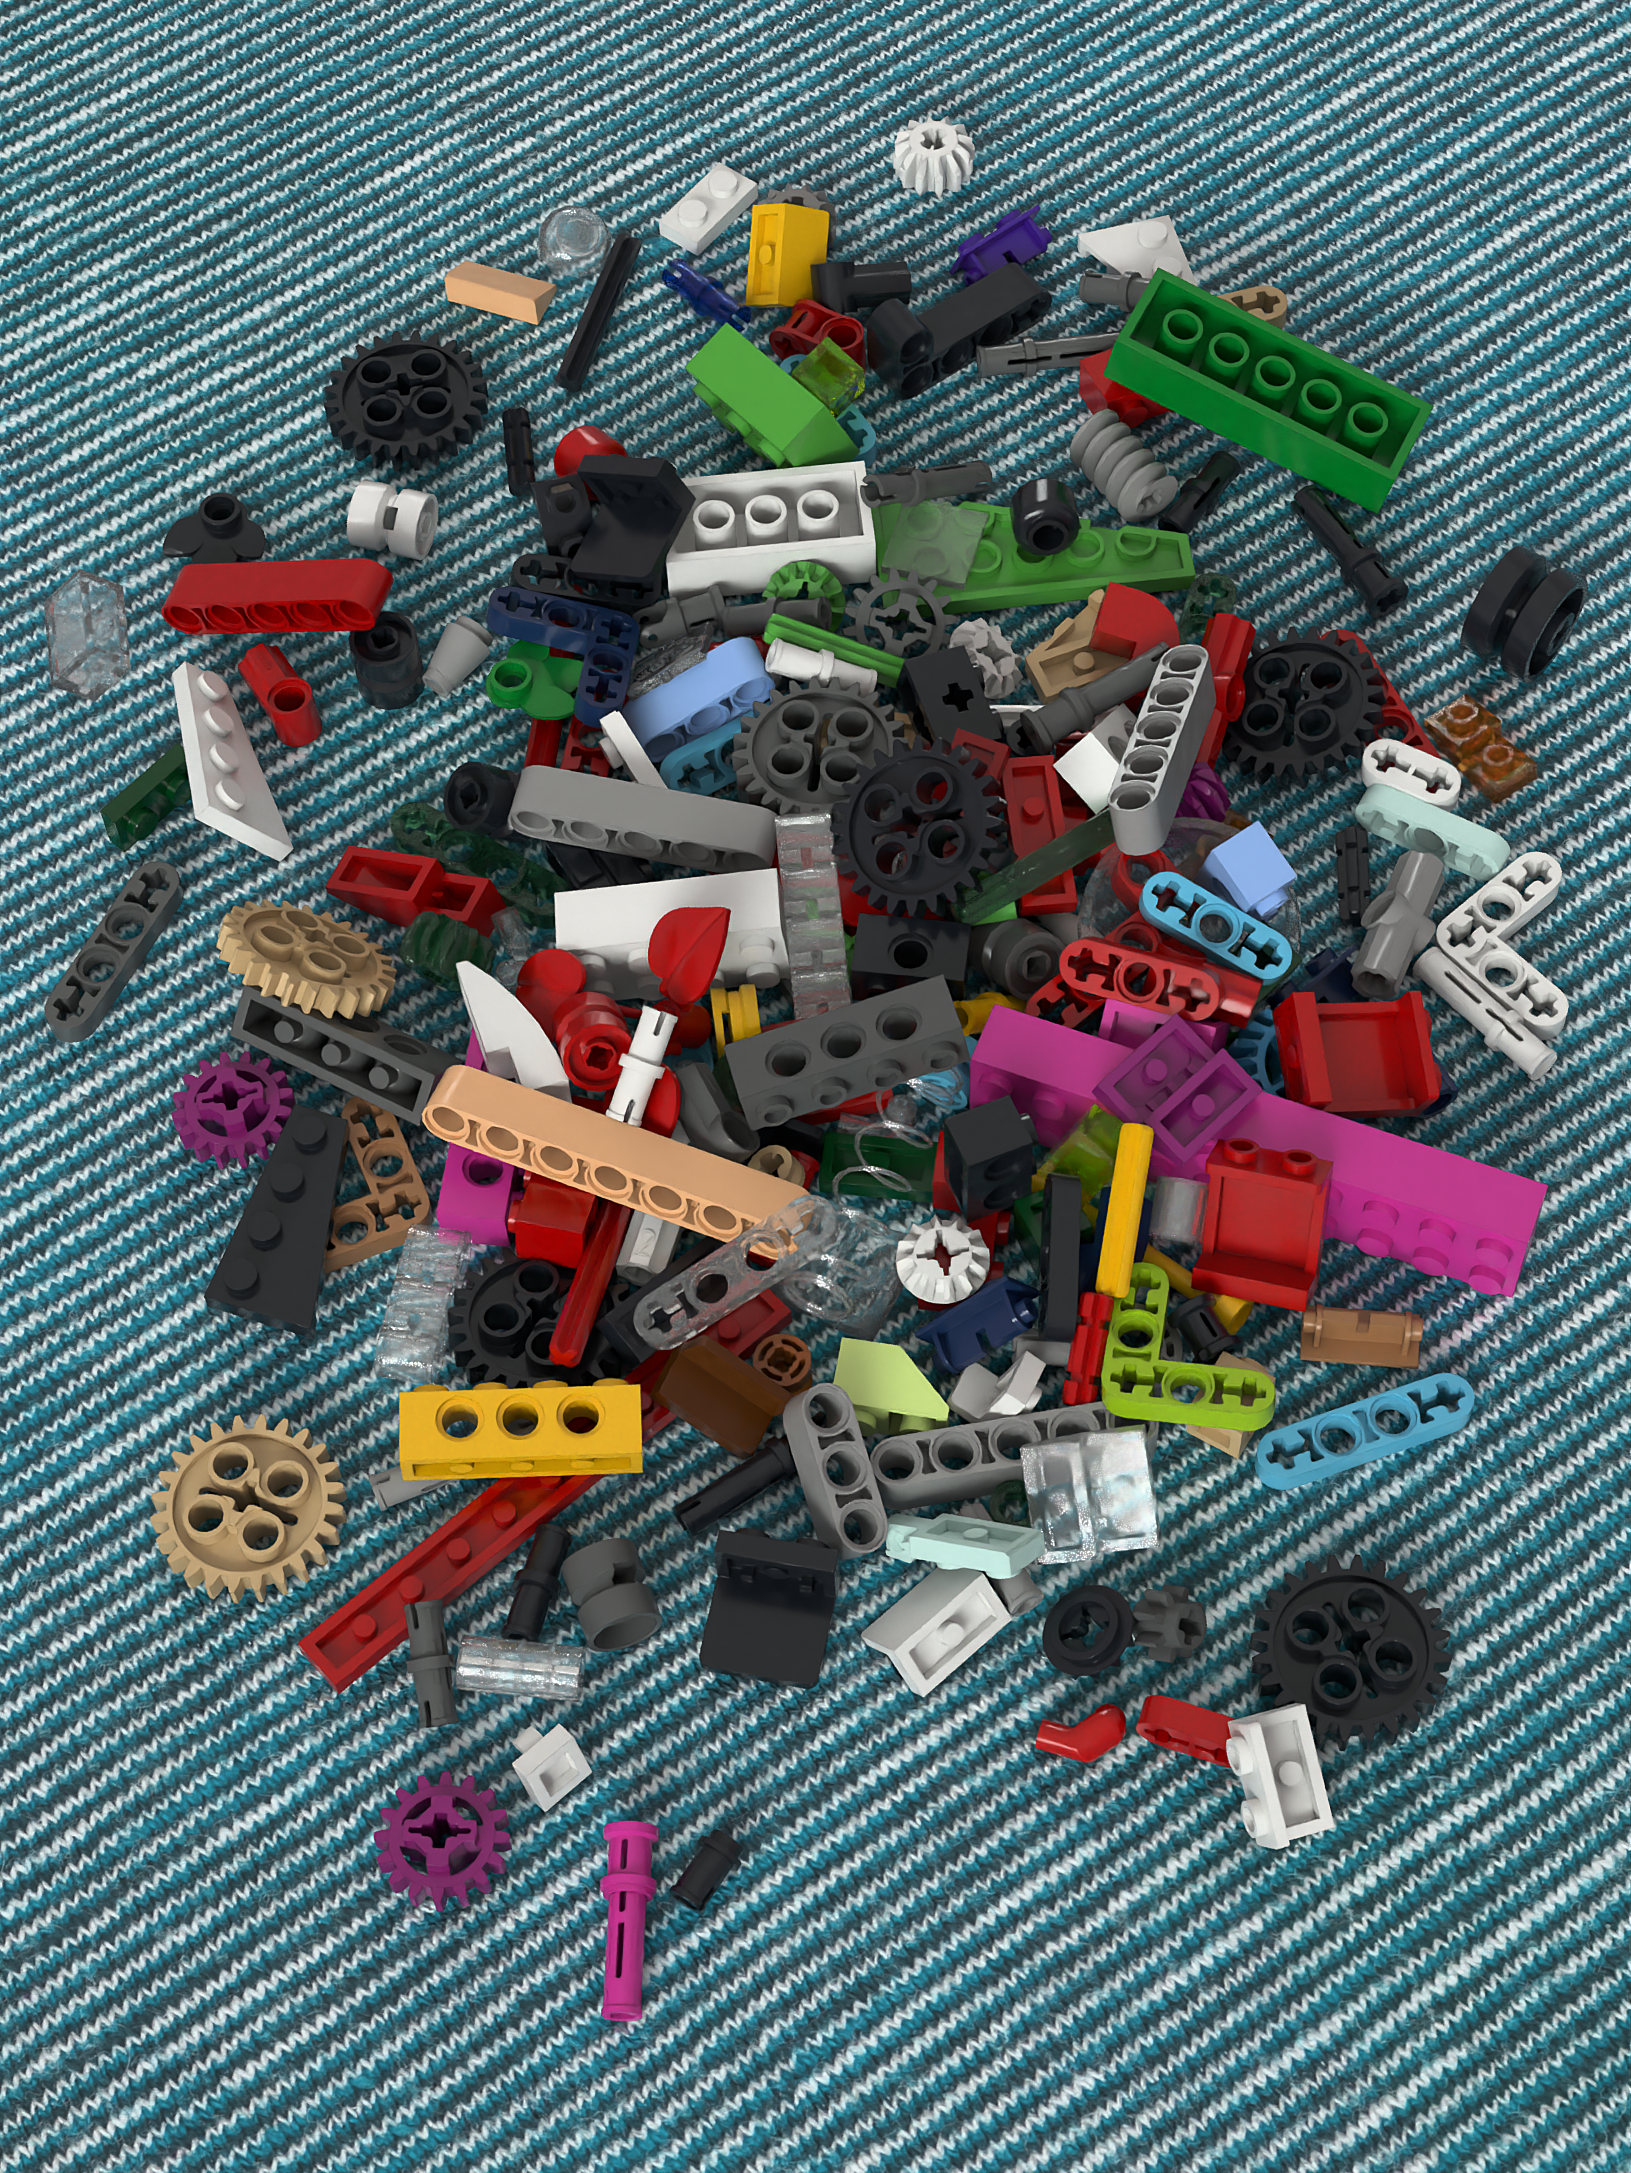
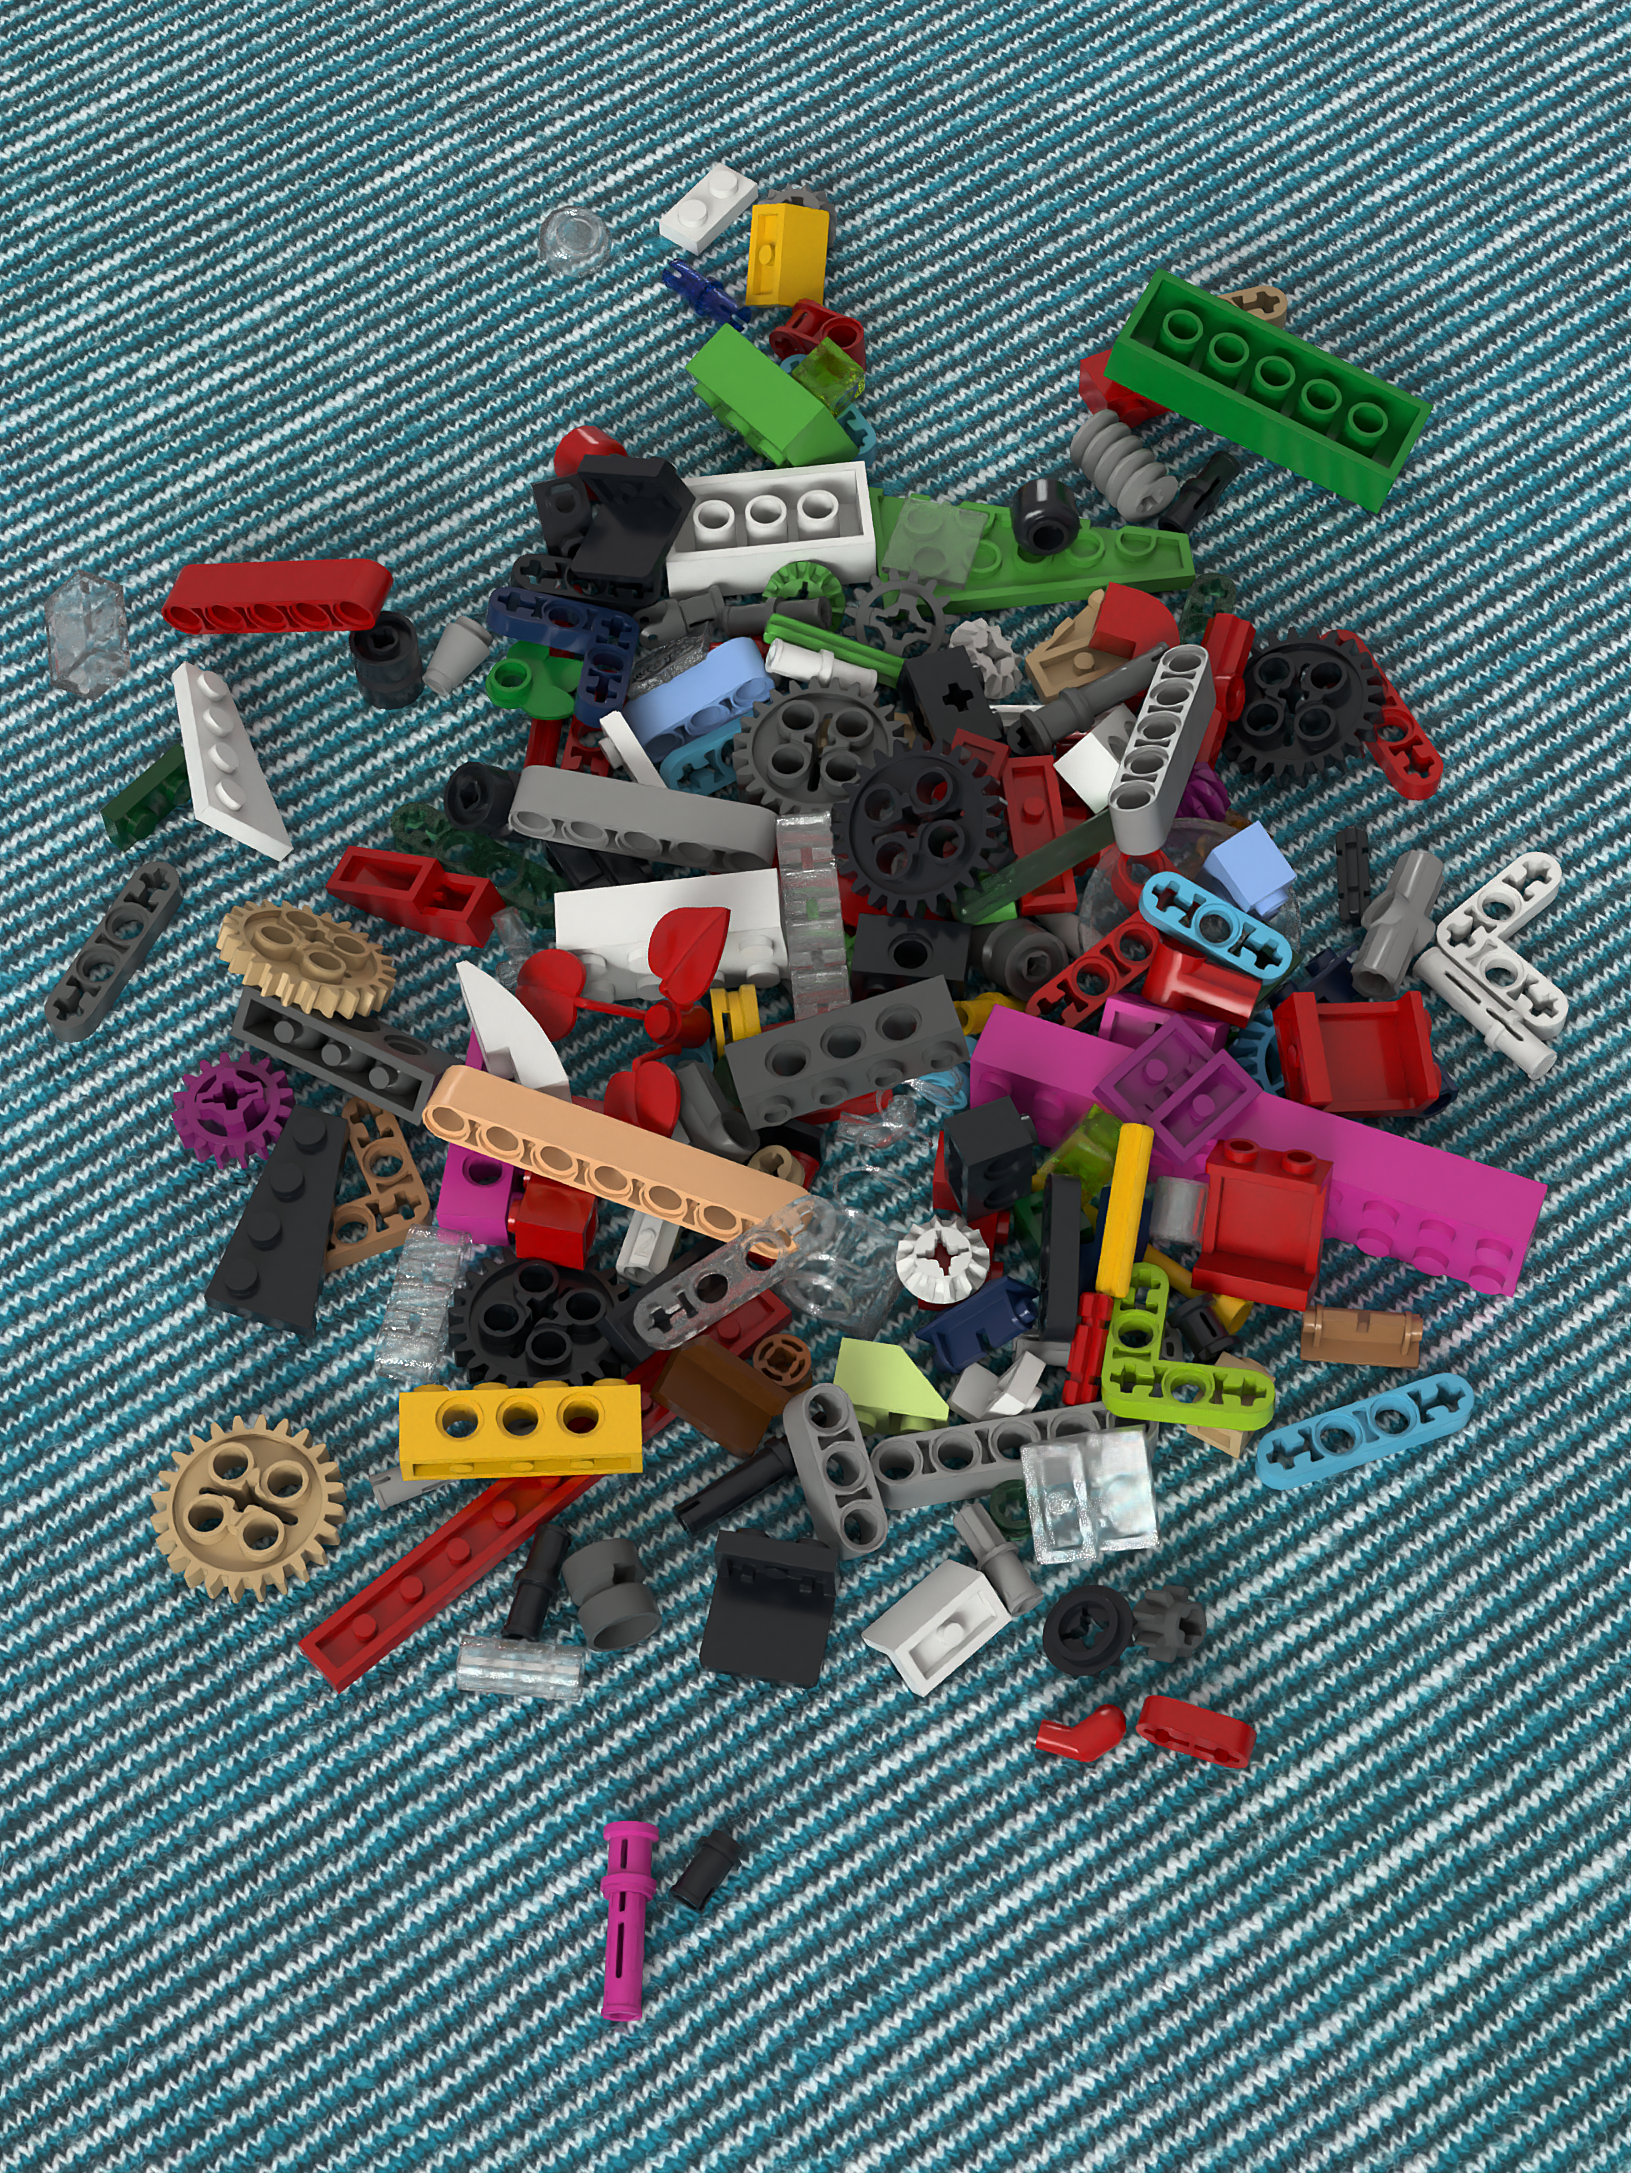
(216, 533): black plate -> none
(282, 695): red piece -> none
(384, 518): white wheel -> none
(406, 400): black gear -> none
(431, 1664): dark grey pin -> none
(438, 943): clear green gear -> none
(441, 1816): magenta gear -> none
(499, 291): light nougat slope -> none
(518, 451): black axle -> none
(549, 1764): white tile -> none
(589, 1283): red axle -> none
(591, 1039): red wheel -> none
(598, 313): black axle -> none
(641, 1066): white pin -> none
(850, 286): black piece -> none
(883, 1152): dark green plate -> none
(914, 485): dark grey pin -> none
(926, 349): black beam -> none
(933, 156): white gear -> none
(964, 1543): light aqua hinge -> none
(1014, 235): dark purple hinge -> none
(1045, 354): dark grey pin -> none
(1097, 981): red beam -> none
(1113, 289): dark grey pin -> none
(1138, 248): white wing -> none
(1279, 1776): white bracket -> none
(1360, 565): black pin -> none
(1400, 1634): black gear -> none
(1412, 772): white beam -> none
(1457, 843): light aqua beam -> none
(1475, 746): clear orange slope -> none
(1523, 613): black wheel -> none

